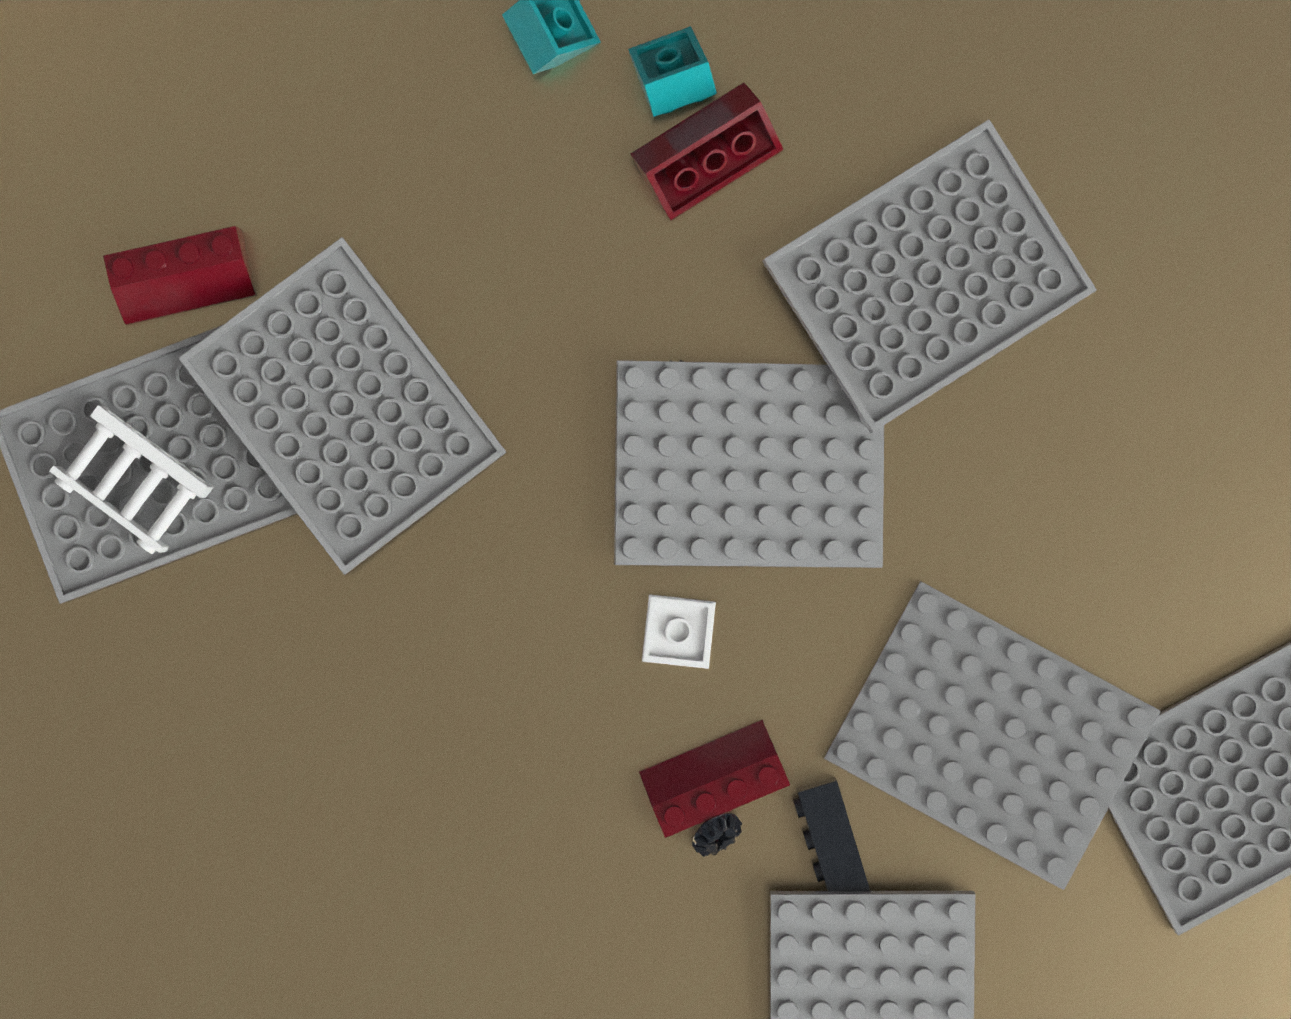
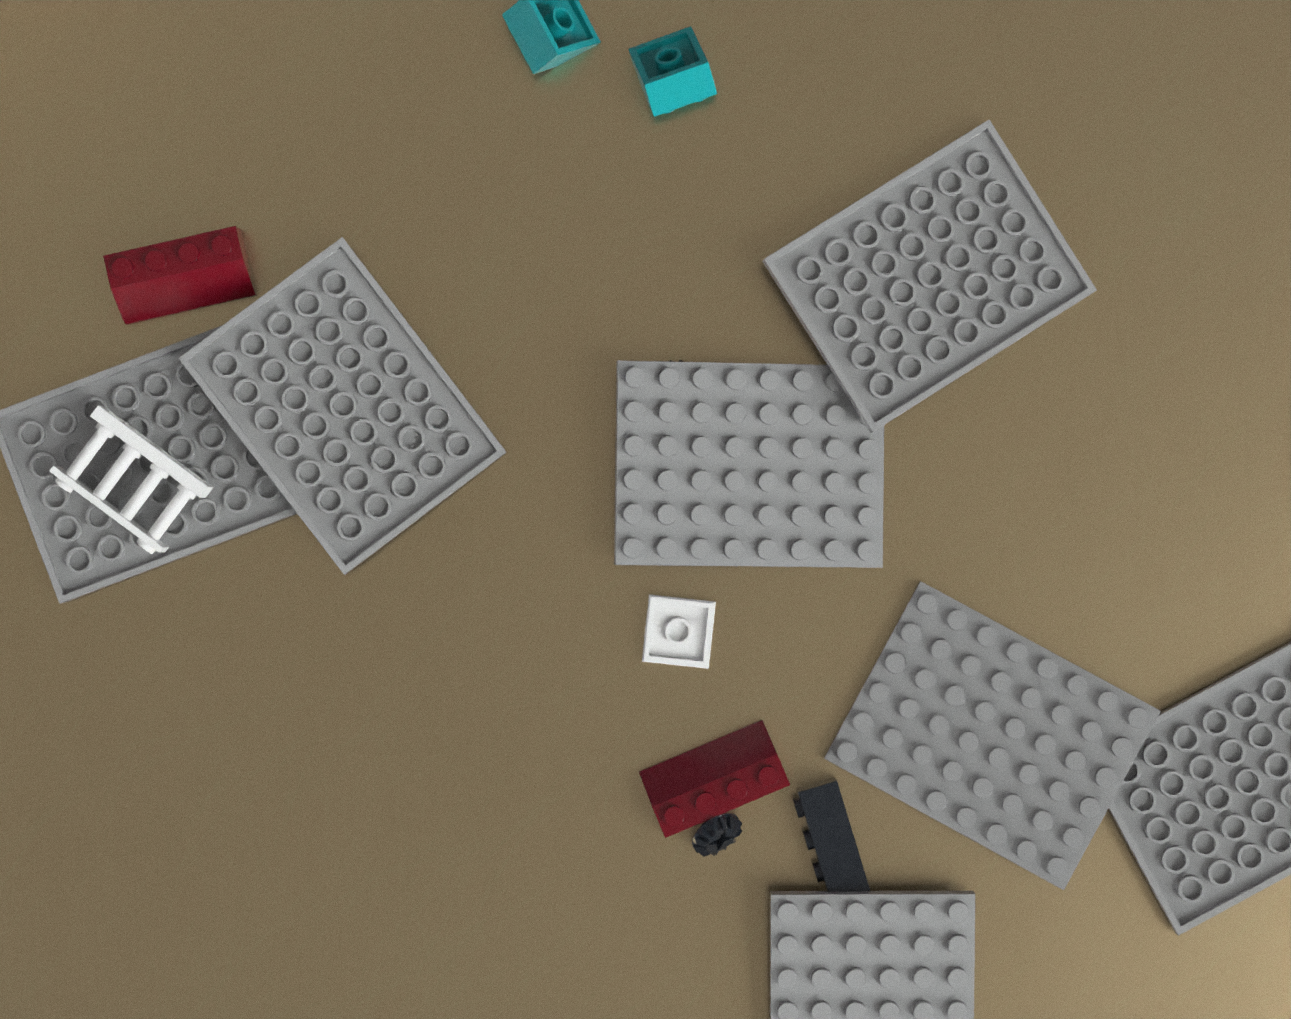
(707, 150): dark red slope -> none

